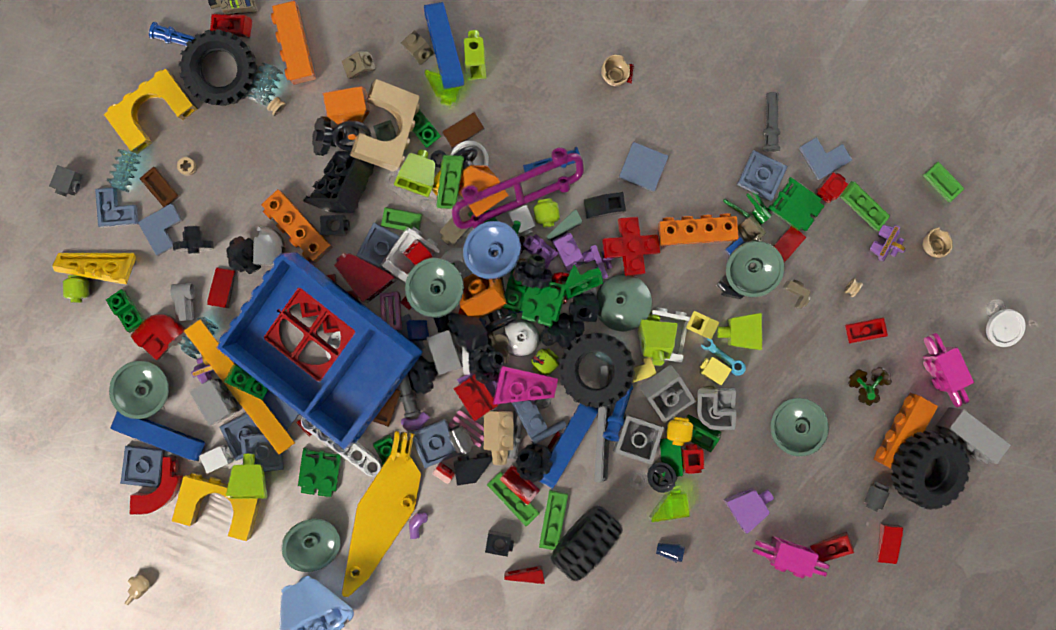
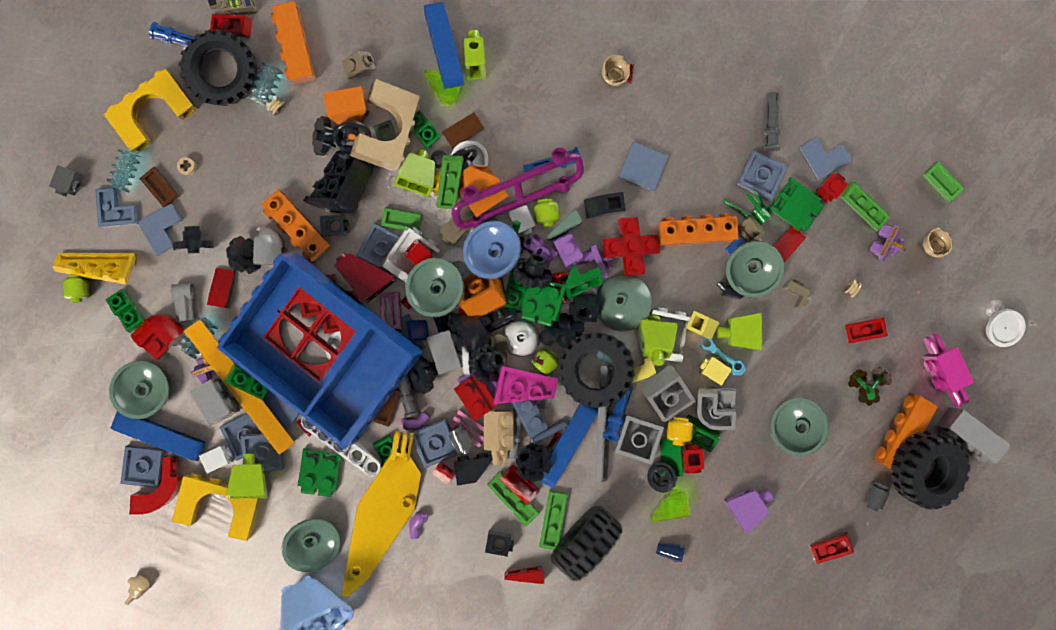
(417, 47): dark tan bracket -> none
(792, 557): dark pink brick -> none
(889, 543): red slope -> none

